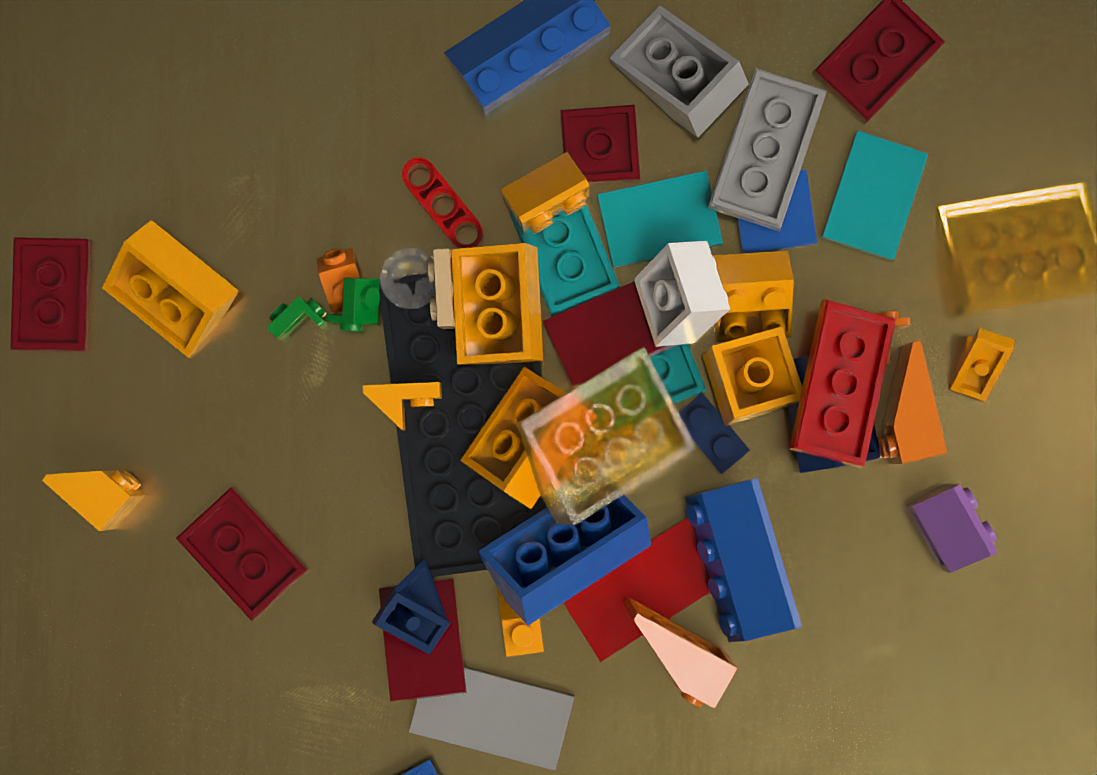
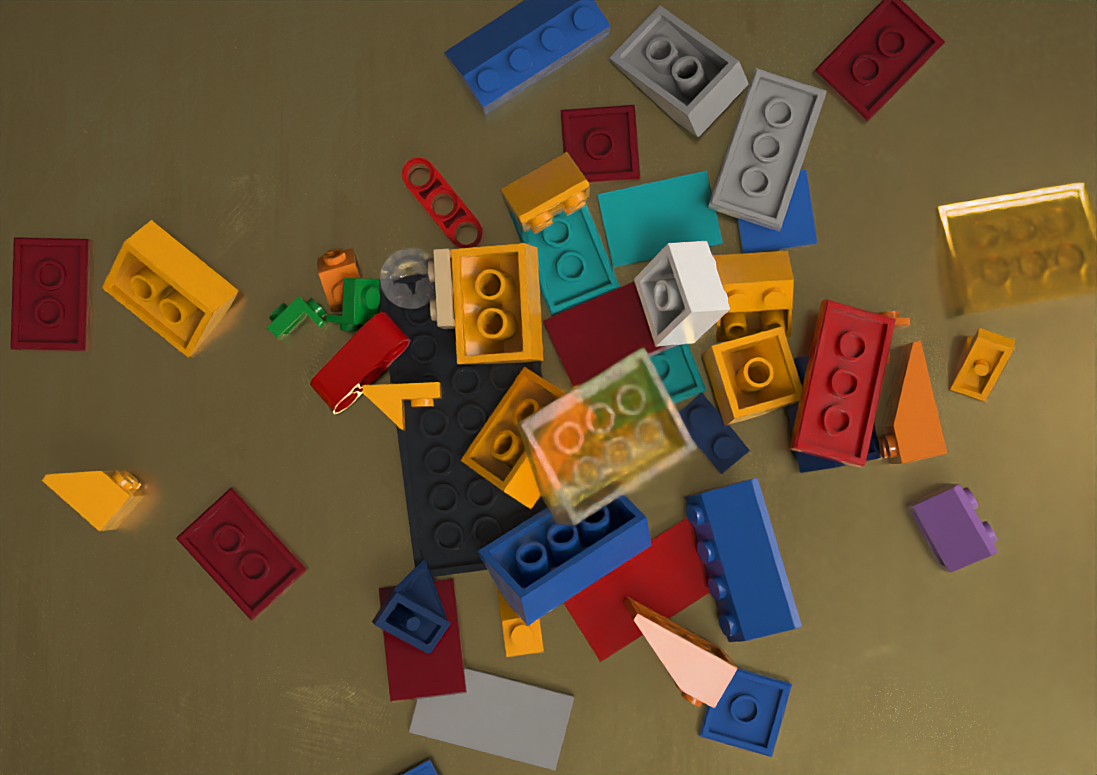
(359, 362): none -> red beam
(748, 713): none -> blue tile
(874, 195): teal tile -> none

